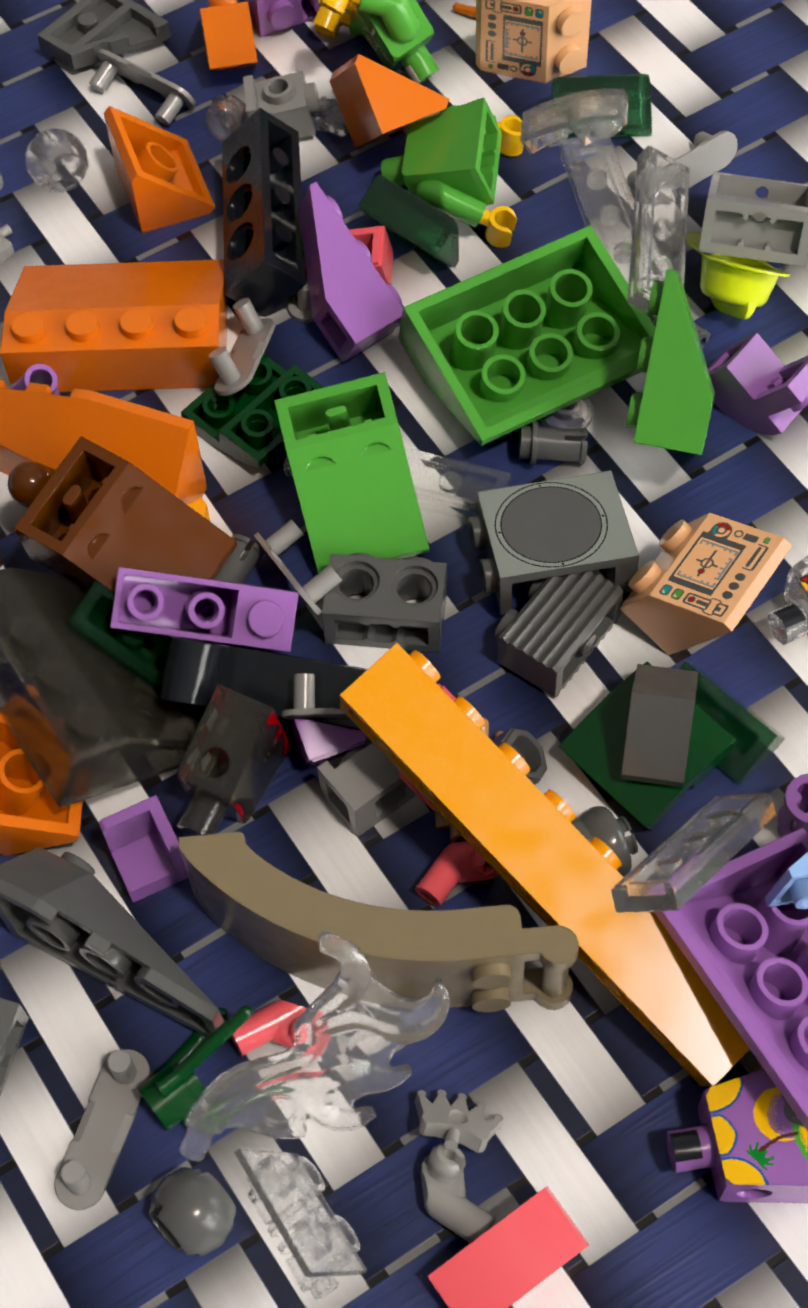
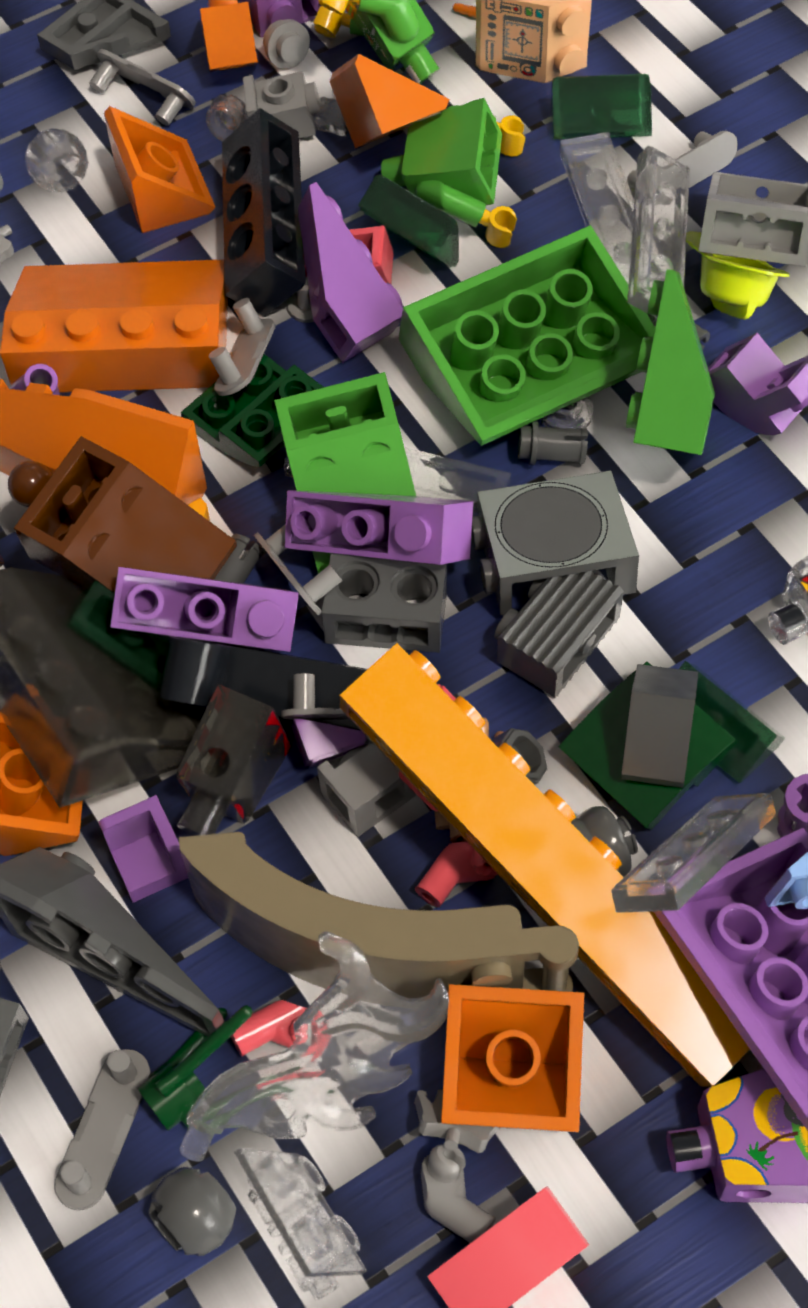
(286, 43): none -> light grey plate
(380, 526): none -> medium lavender slope
(513, 1058): none -> orange slope
(586, 113): clear slope -> none
(702, 580): light nougat slope -> none

